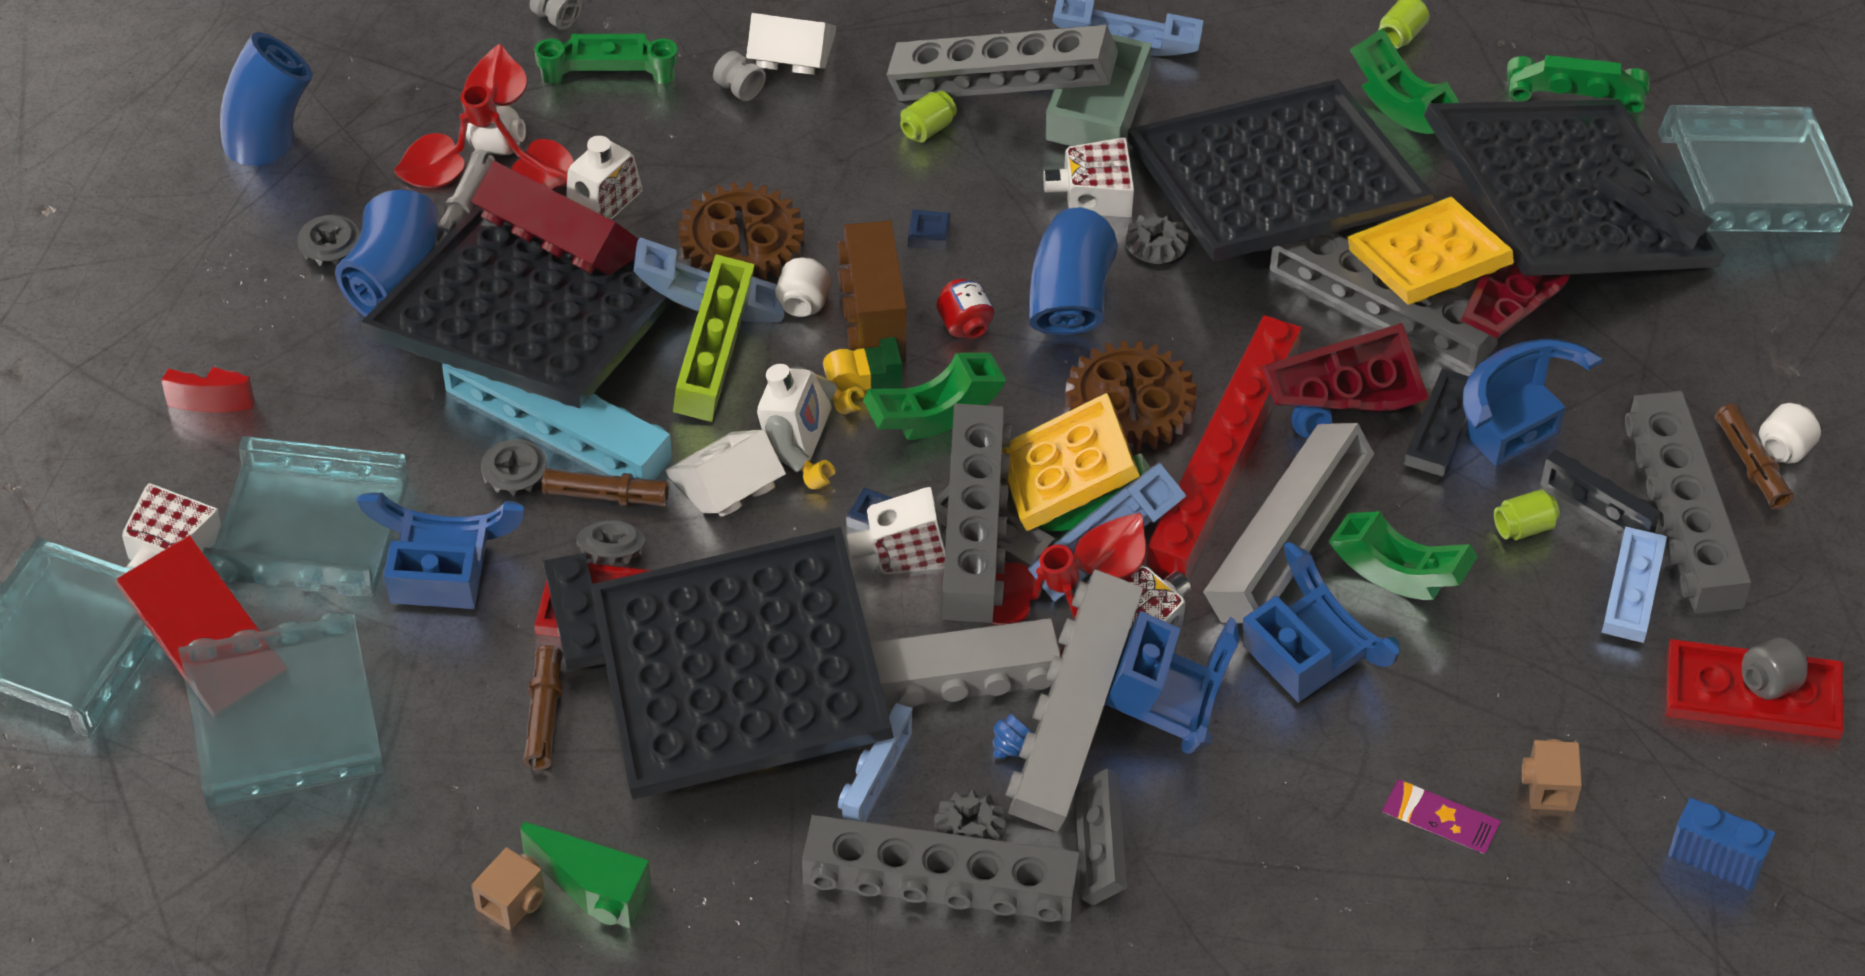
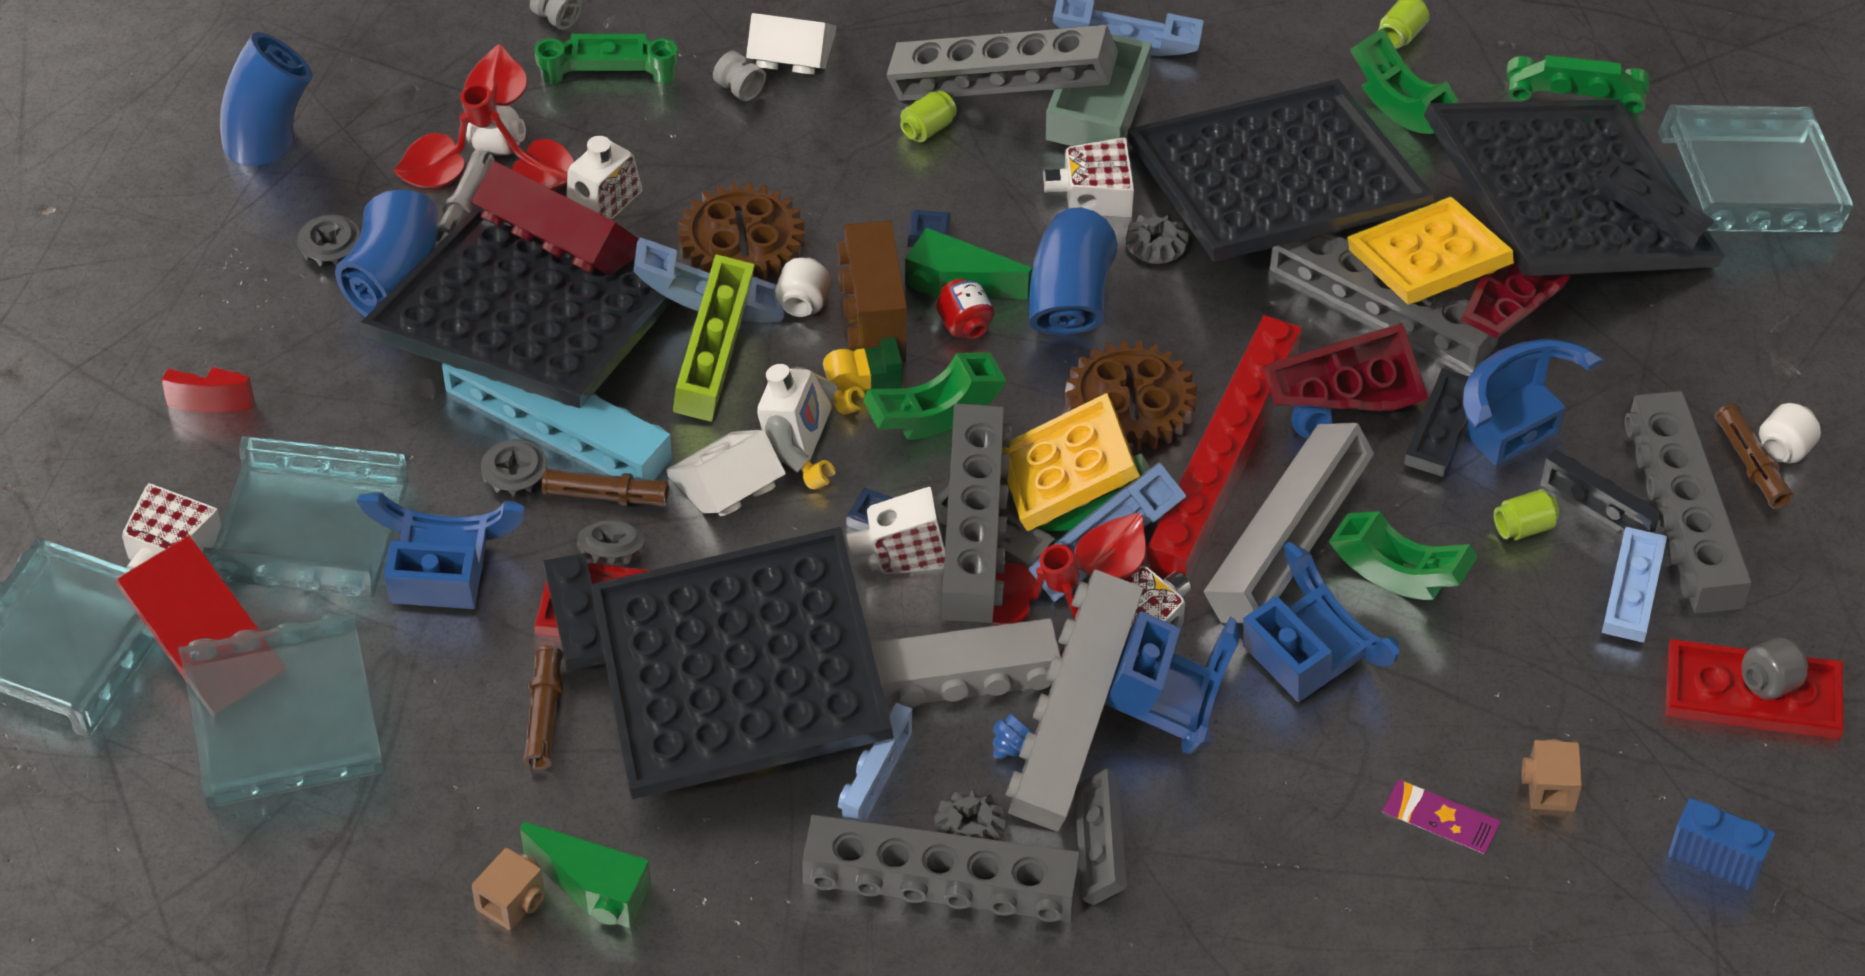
(941, 259): none -> green slope

